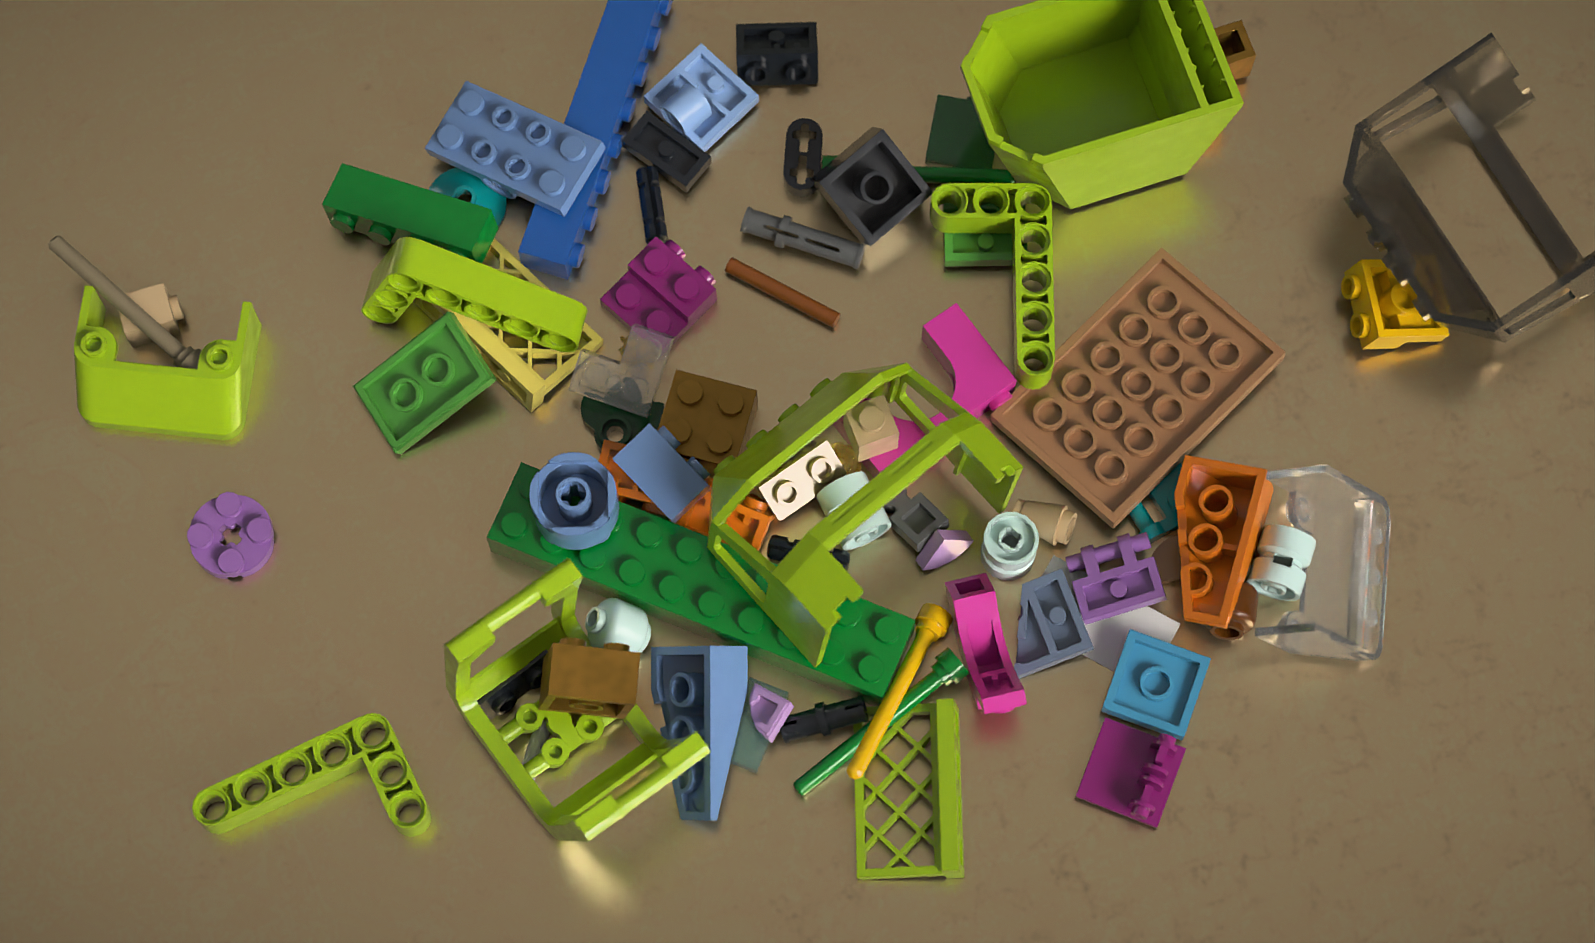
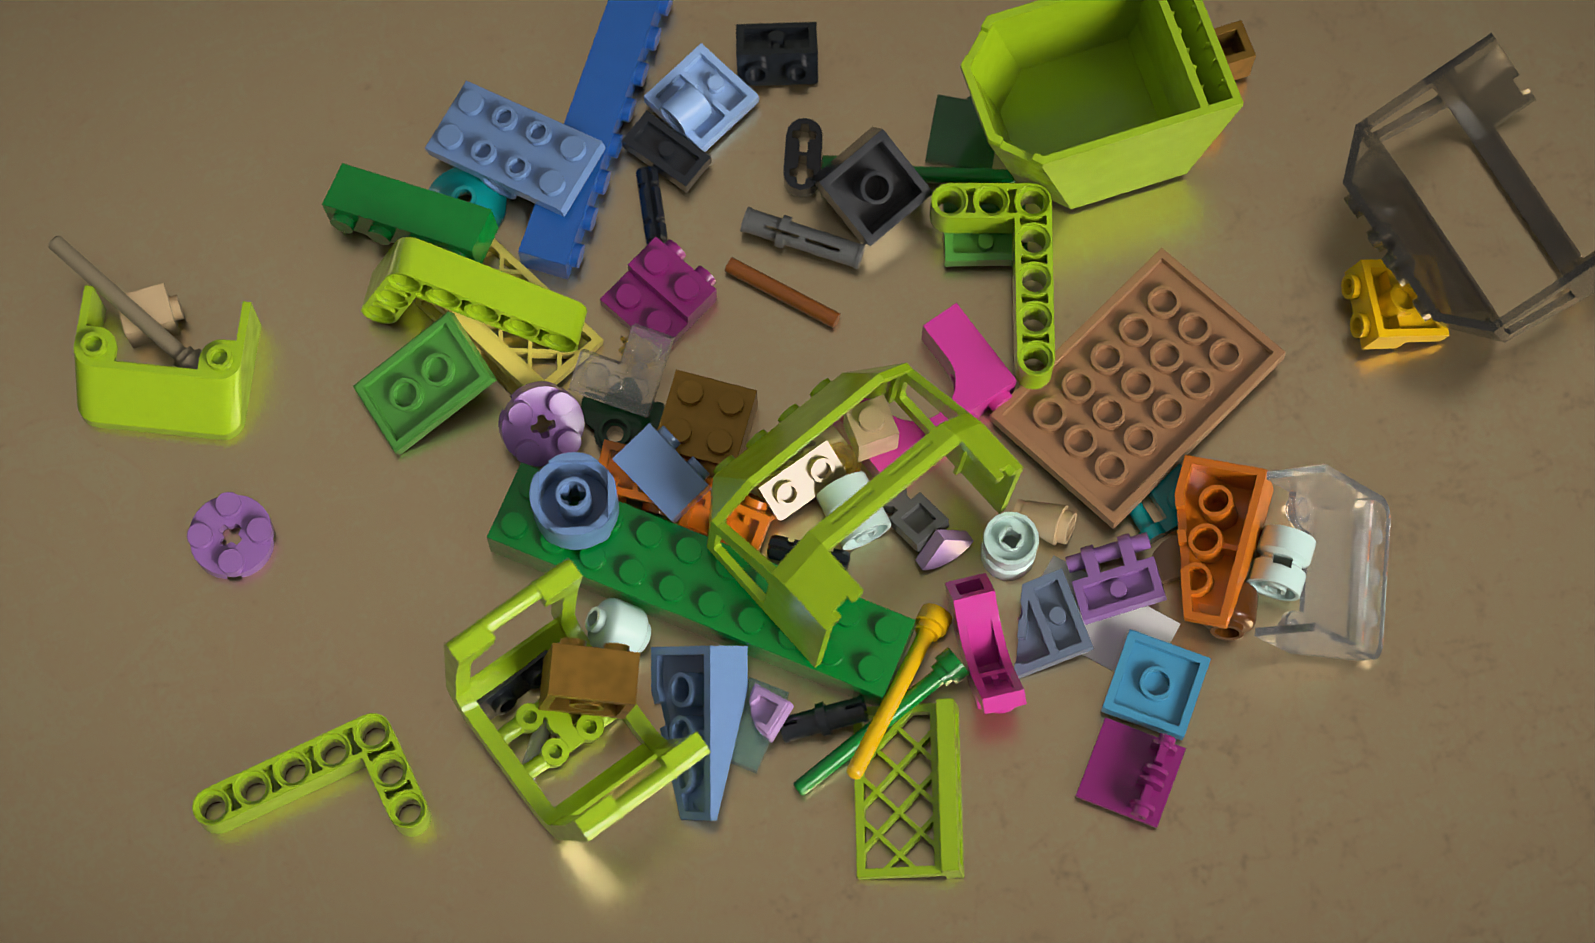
(522, 412): none -> medium lavender plate

